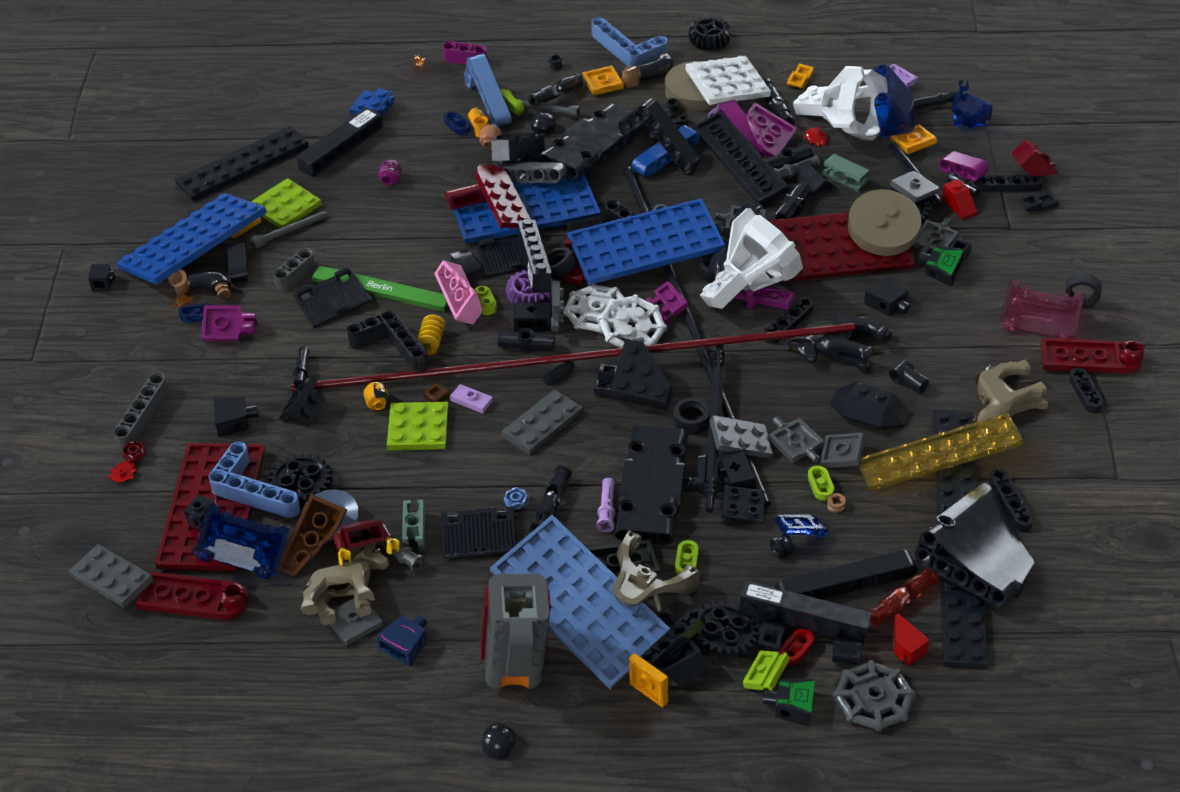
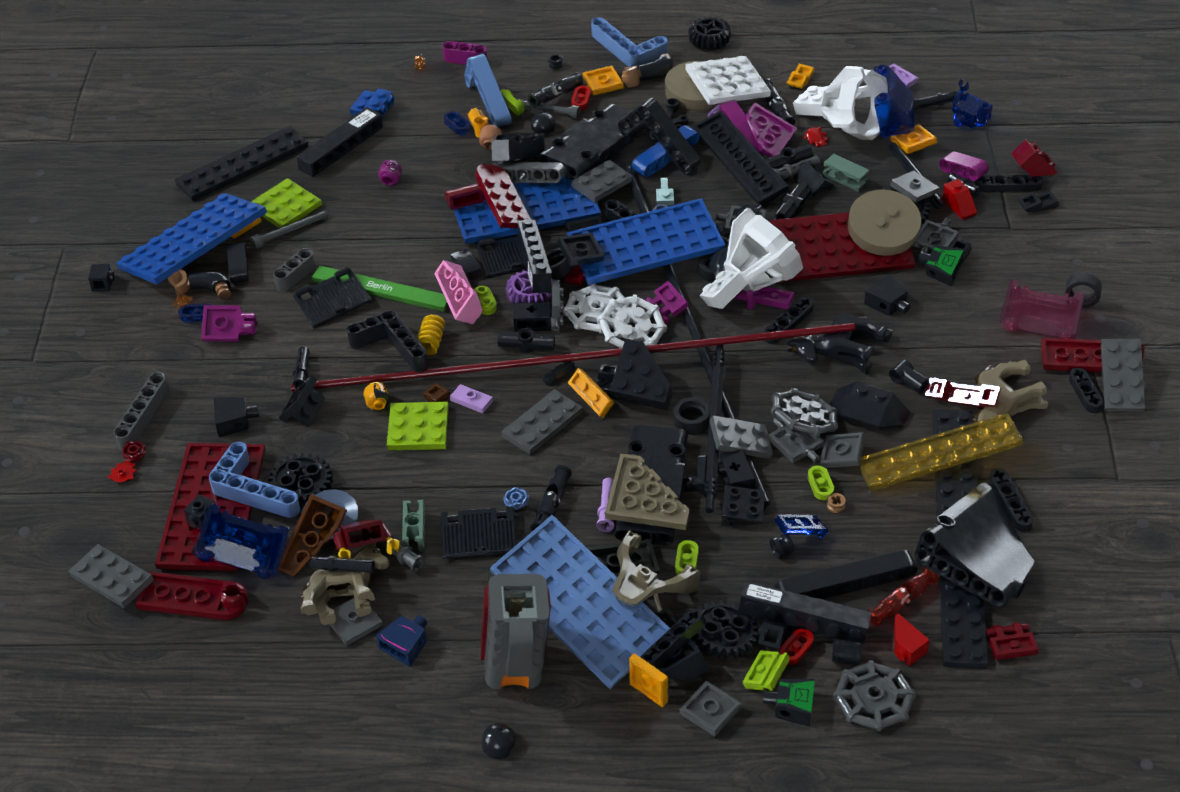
(340, 564): none -> black pin
(581, 97): none -> red plate
(581, 249): none -> black plate
(591, 392): none -> light orange tile
(601, 181): none -> dark grey plate
(642, 497): none -> dark tan plate
(664, 195): none -> light aqua plate
(710, 708): none -> dark grey plate
(805, 412): none -> dark grey plate
(962, 394): none -> slope
(1014, 645): none -> dark red plate
(1122, 375): none -> dark grey plate

